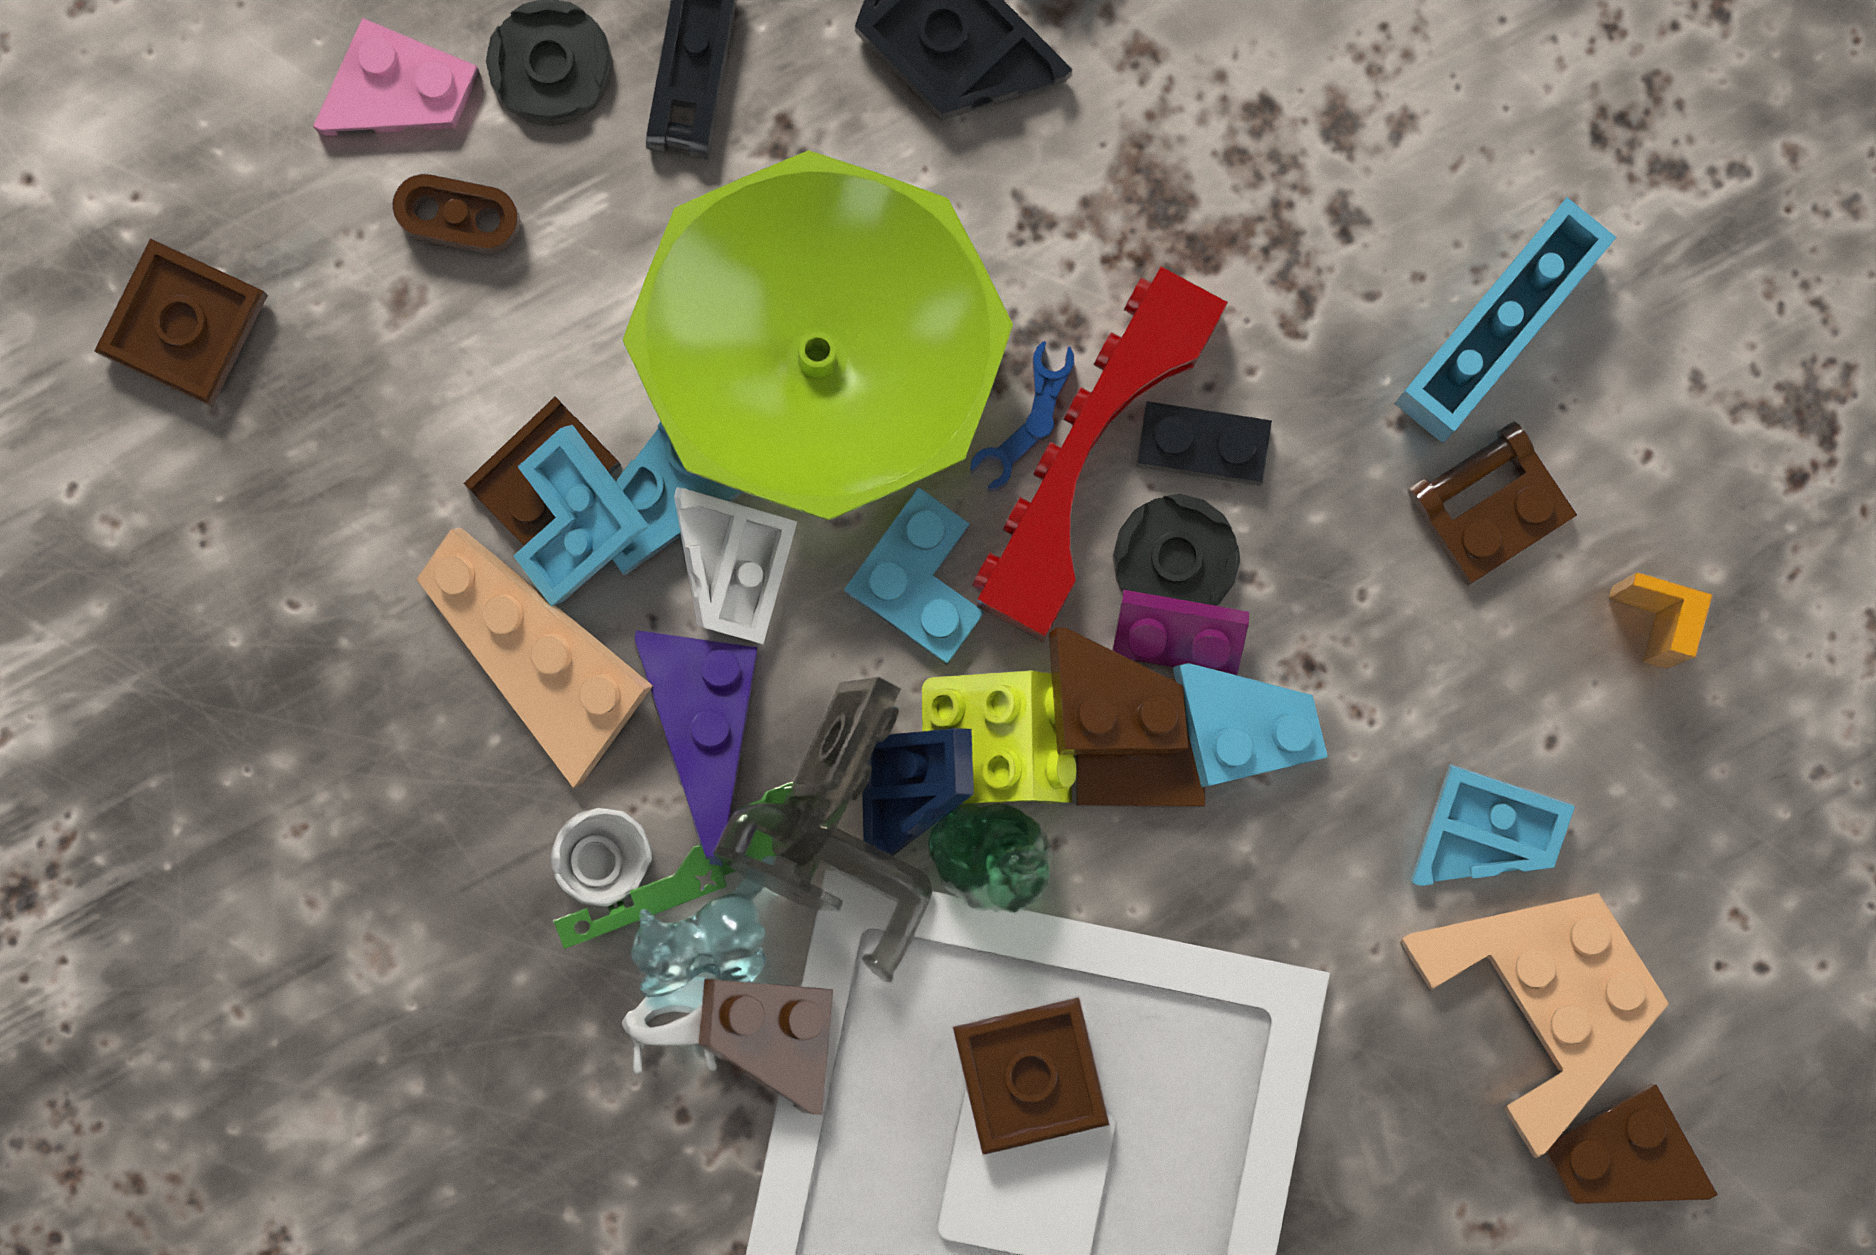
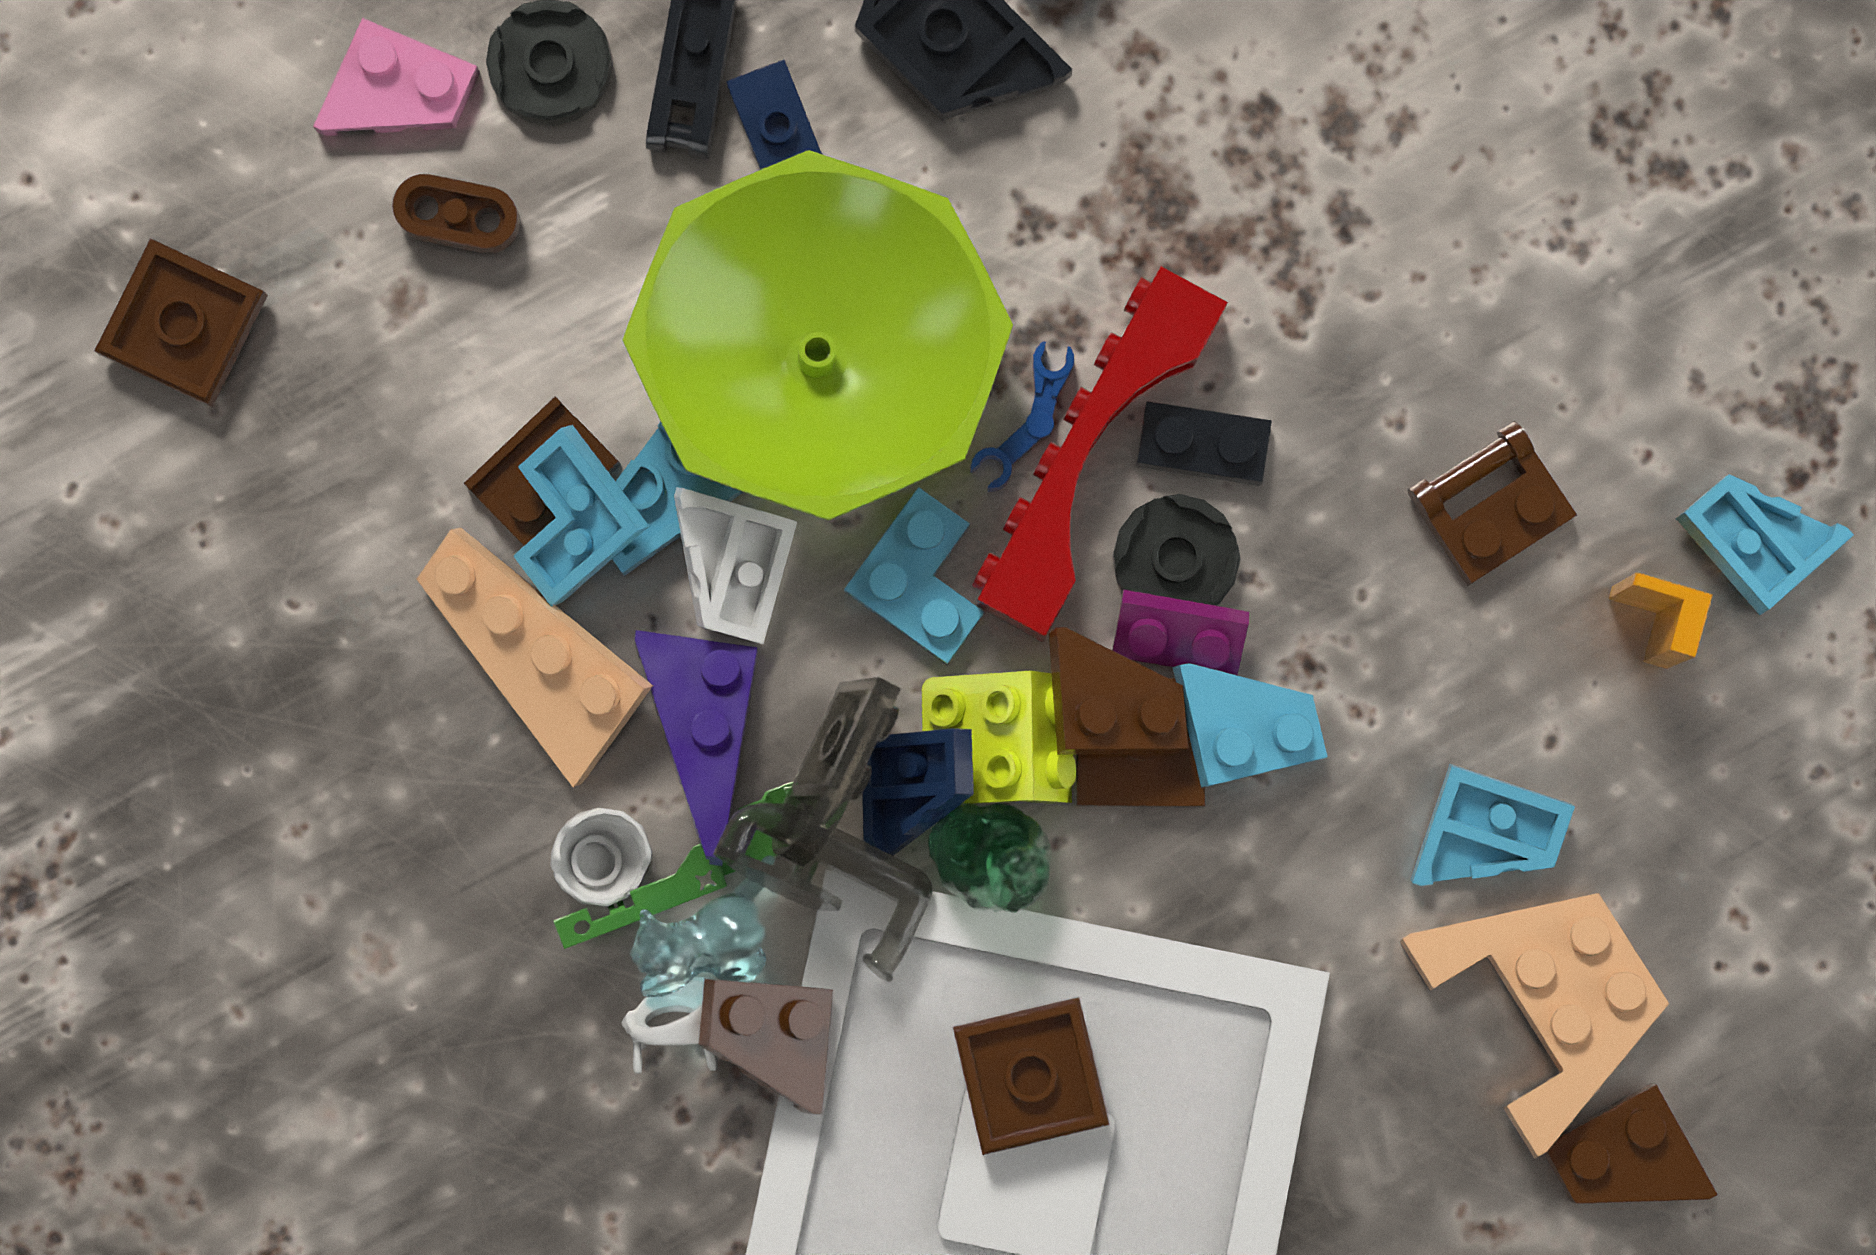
(772, 114): none -> dark blue plate
(1505, 320): medium azure brick -> none
(1759, 539): none -> medium azure wing

